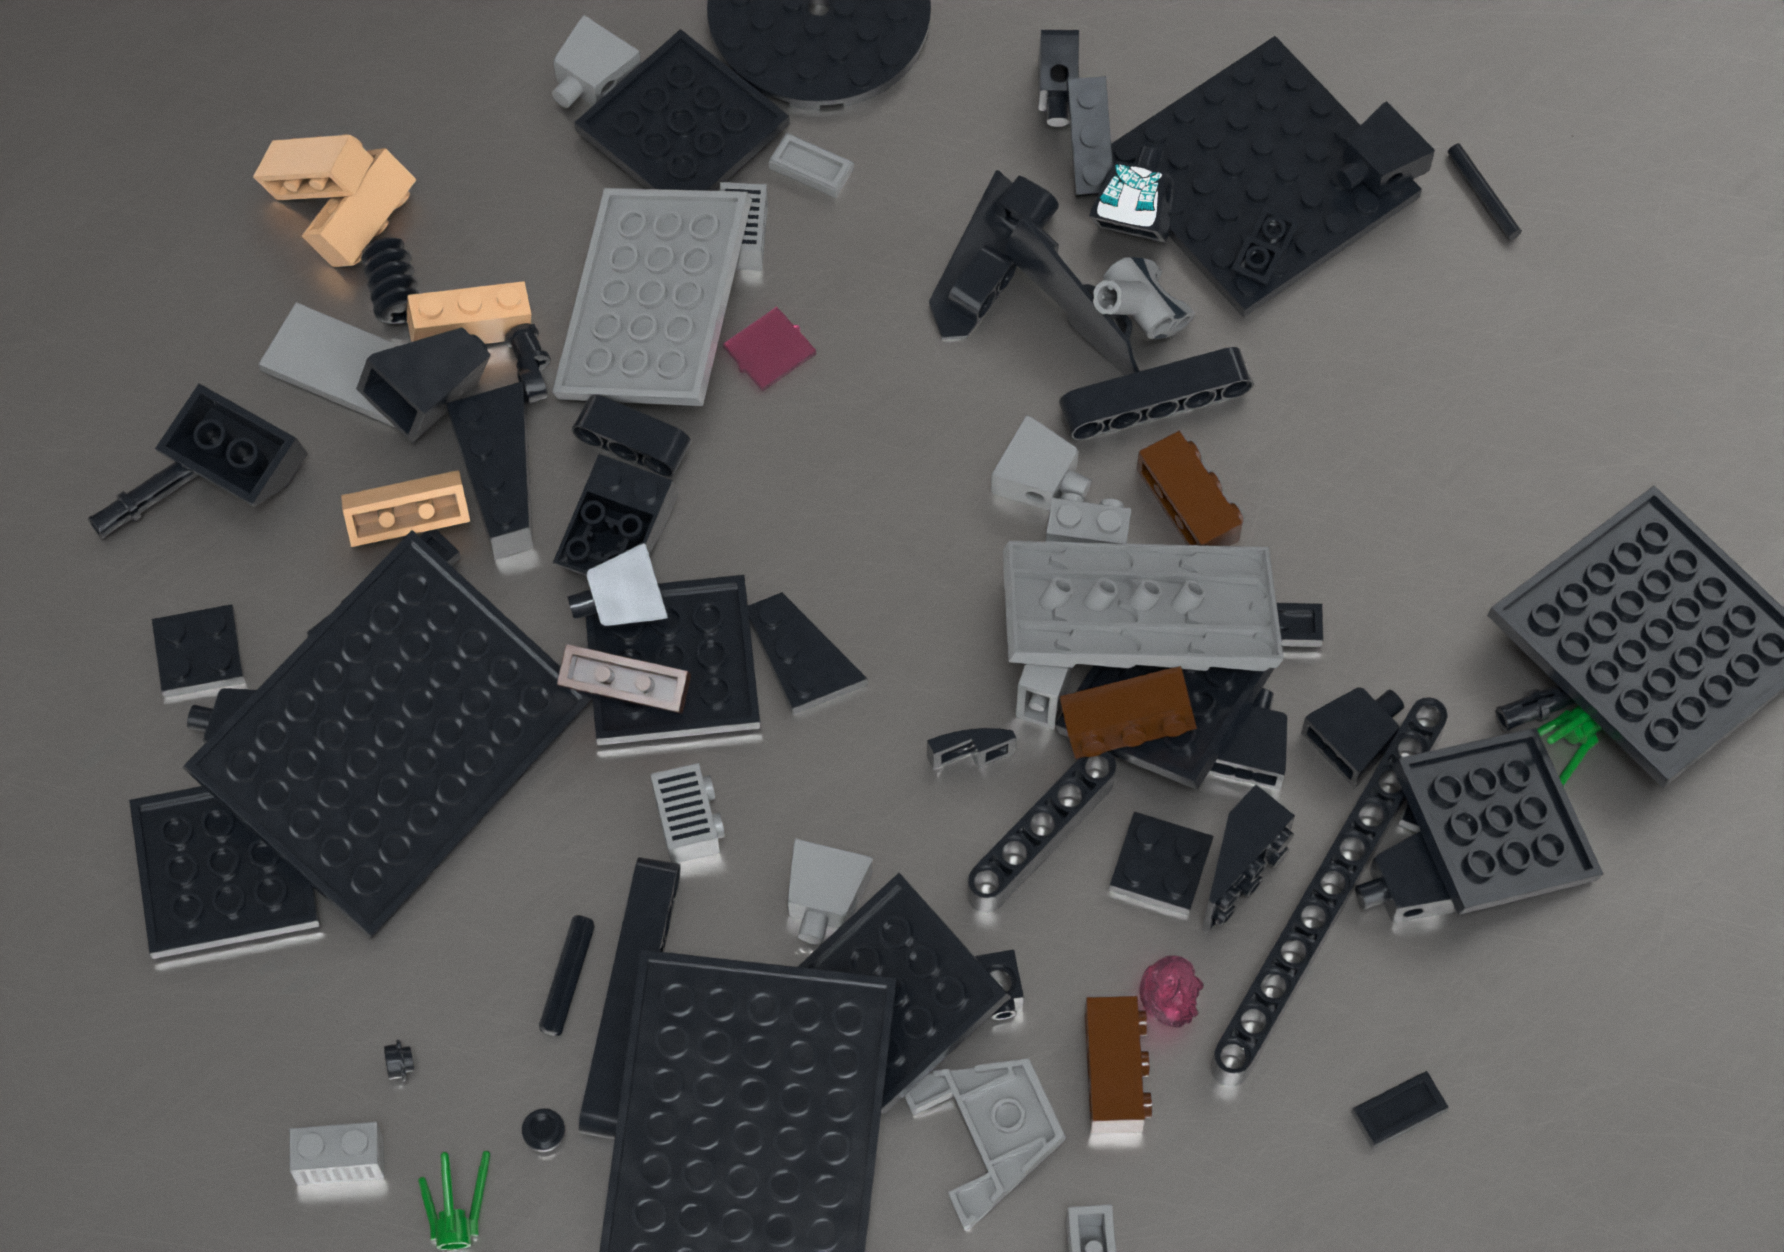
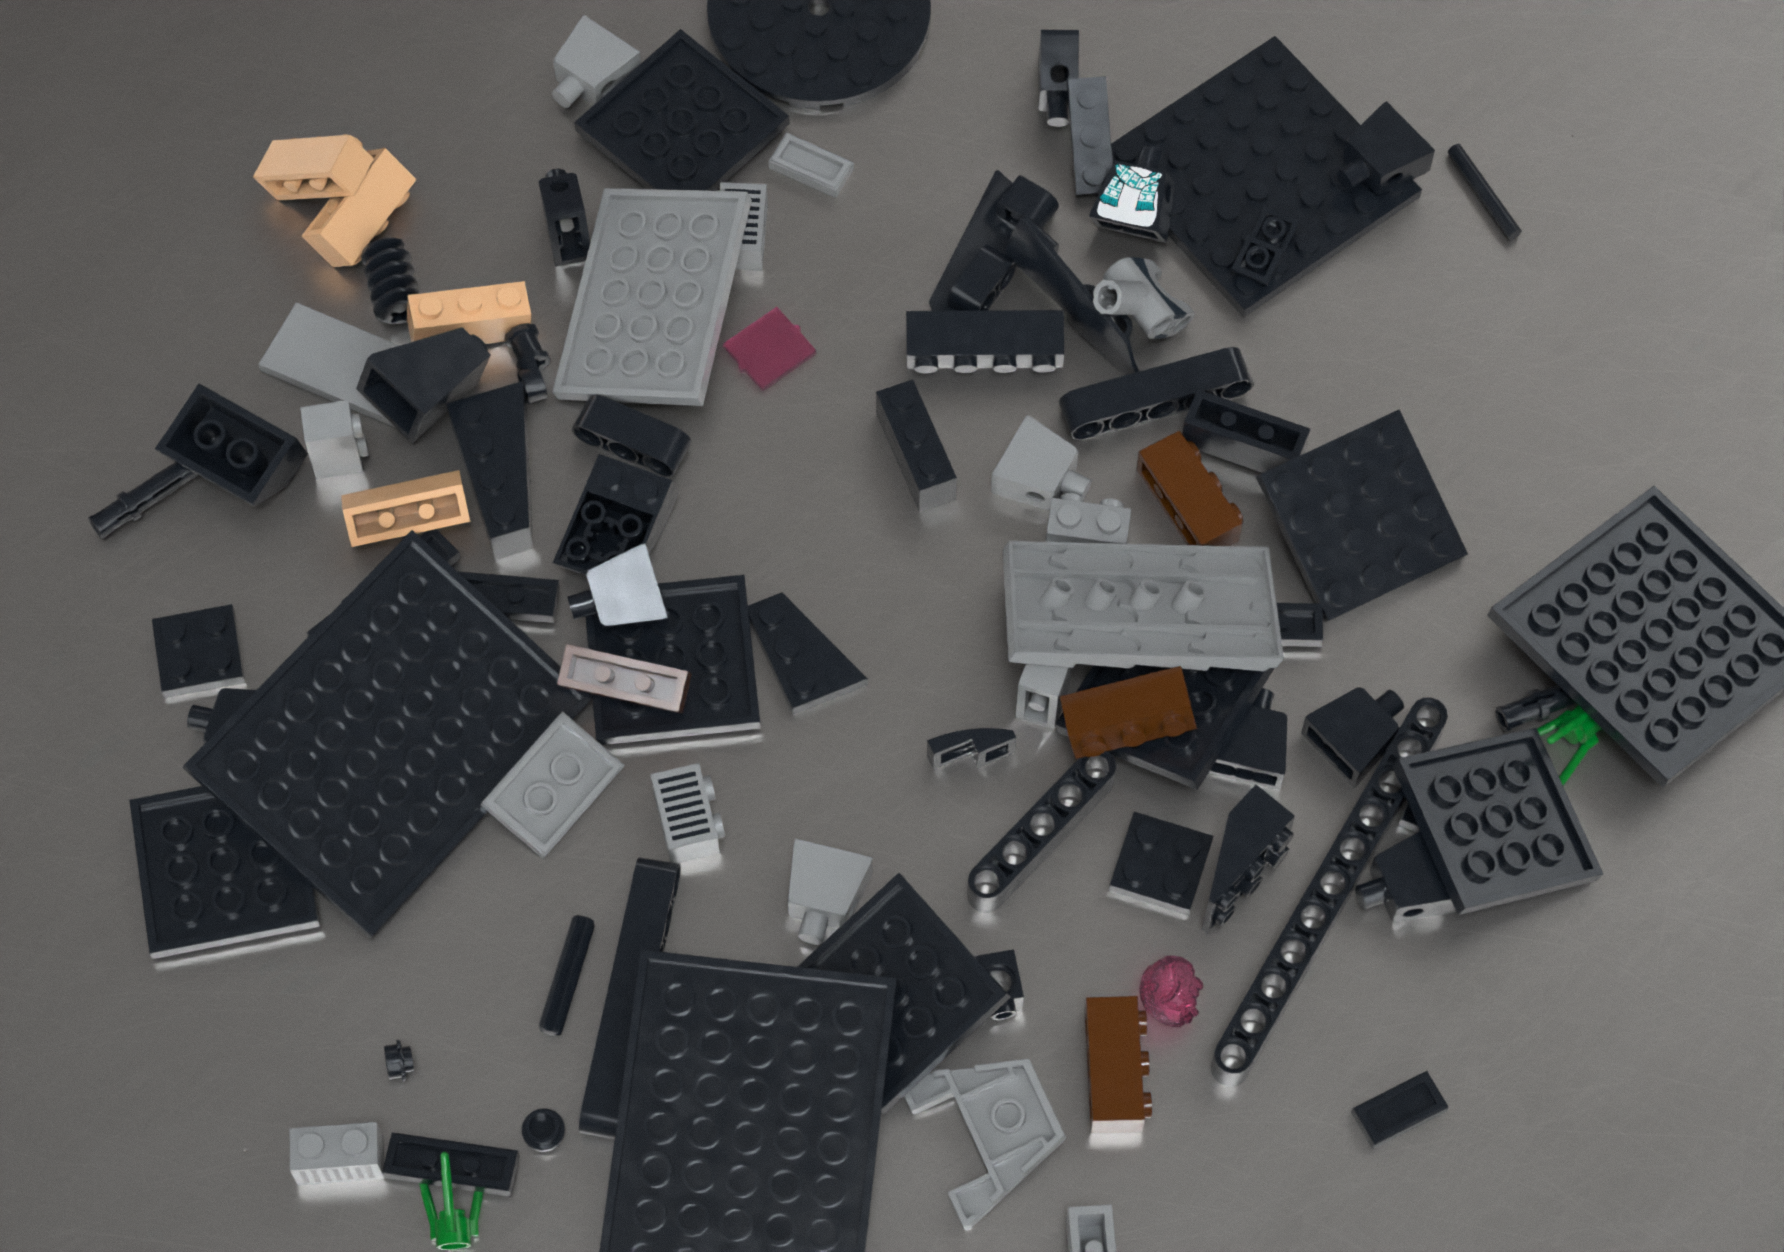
(334, 439): none -> light grey brick
(471, 1165): none -> black tile
(518, 596): none -> black plate
(552, 785): none -> light grey tile
(560, 201): none -> black torso
(916, 445): none -> black brick
(985, 340): none -> black brick
(1242, 433): none -> black brick
(1361, 515): none -> black plate

